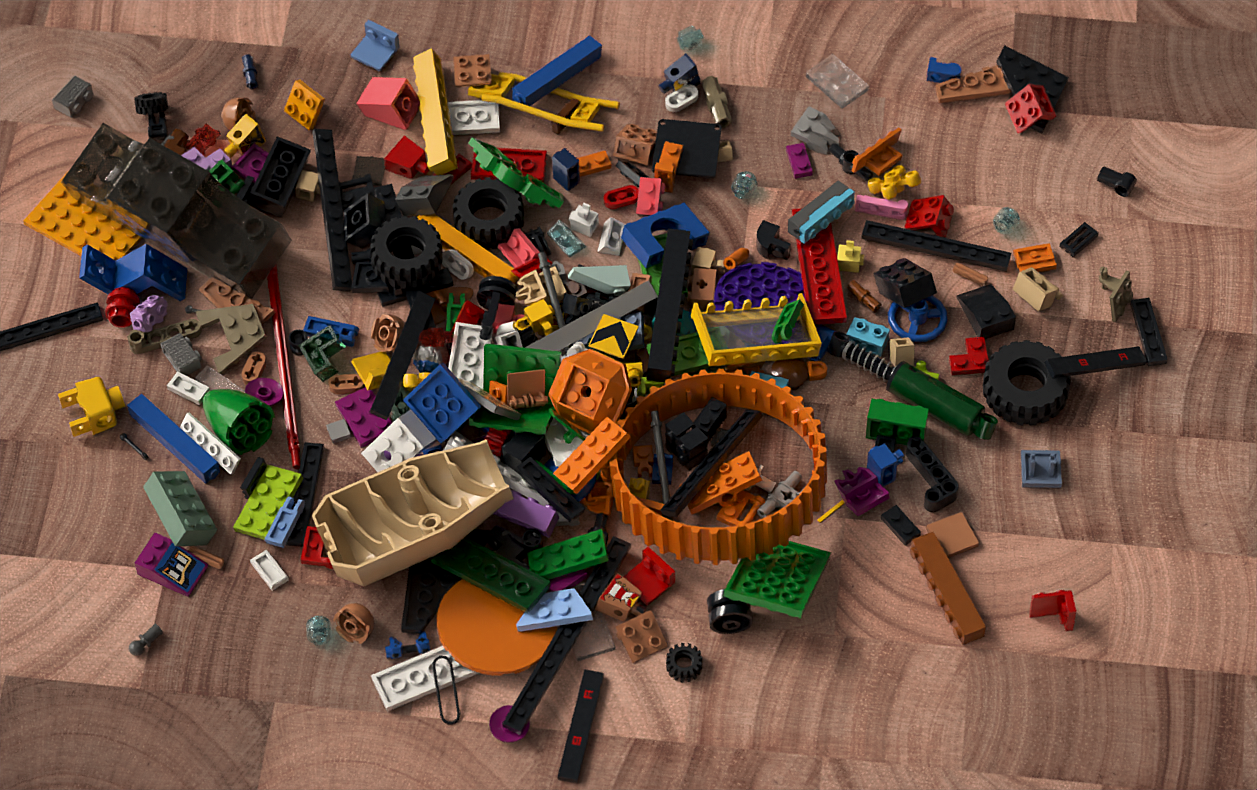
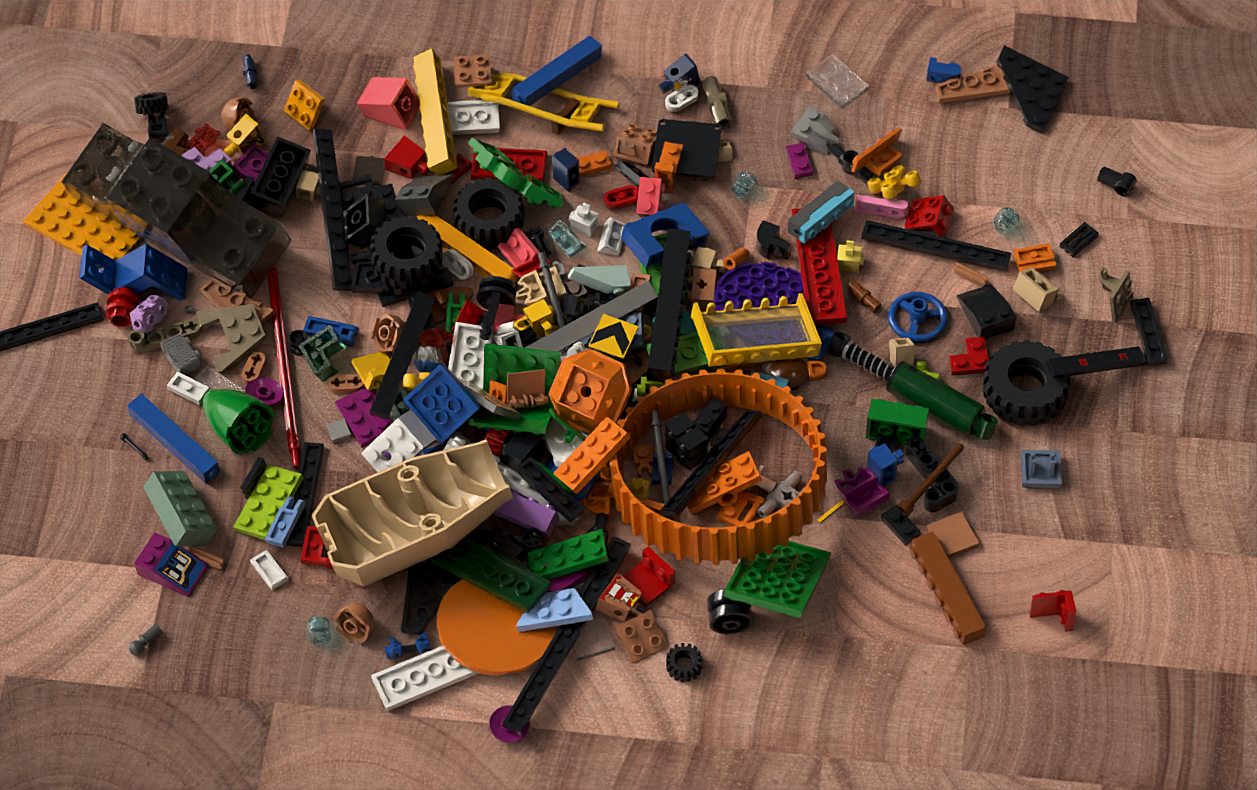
(73, 96): light grey brick -> none
(97, 405): yellow piece -> none
(210, 443): white bracket -> none
(376, 46): medium blue bracket -> none
(438, 693): black piece -> none
(580, 726): black tile -> none
(634, 373): yellow pin -> none
(690, 38): clear light blue head -> none
(787, 321): green hinge -> none
(869, 335): medium azure brick -> none
(905, 282): black brick -> none
(906, 506): none -> reddish brown piece
(1029, 106): red bracket -> none

